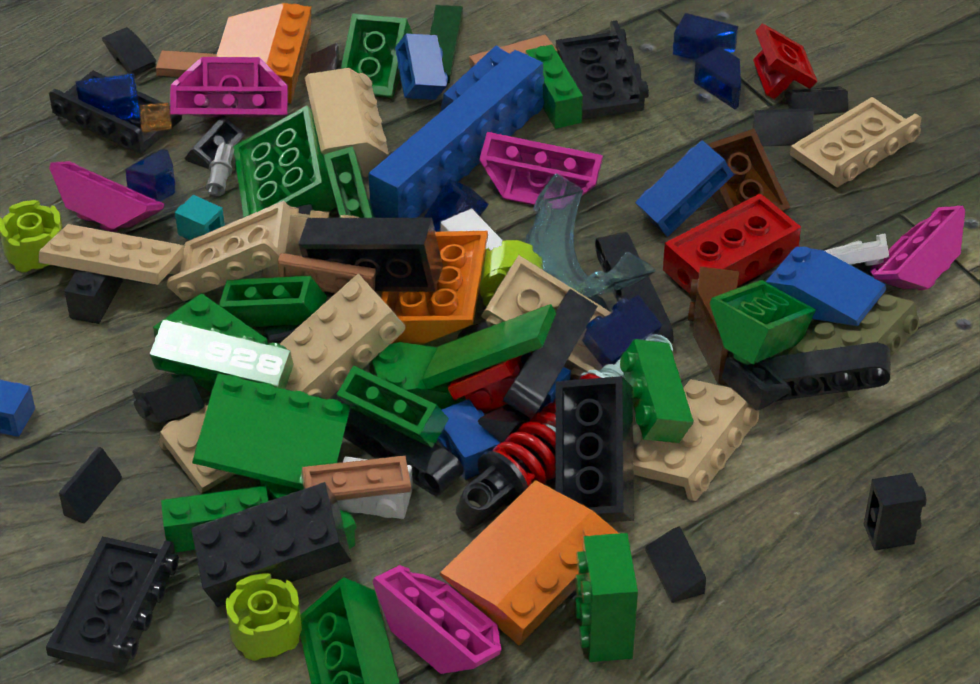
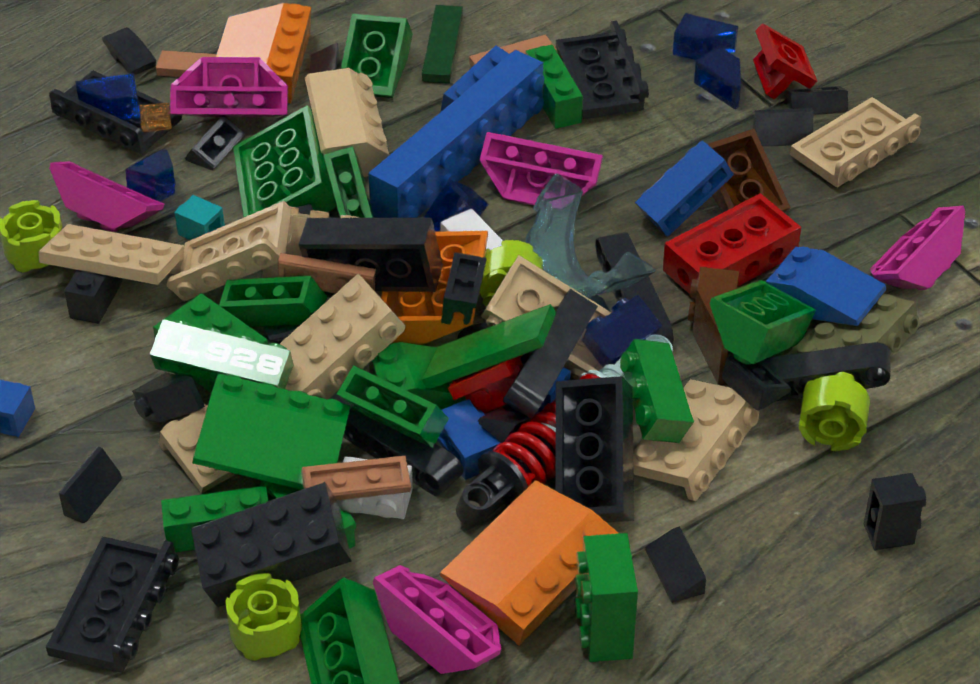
(220, 170): light grey axle -> none
(421, 66): brick -> none
(463, 287): none -> black hinge
(834, 411): none -> lime brick
(857, 252): white wing -> none

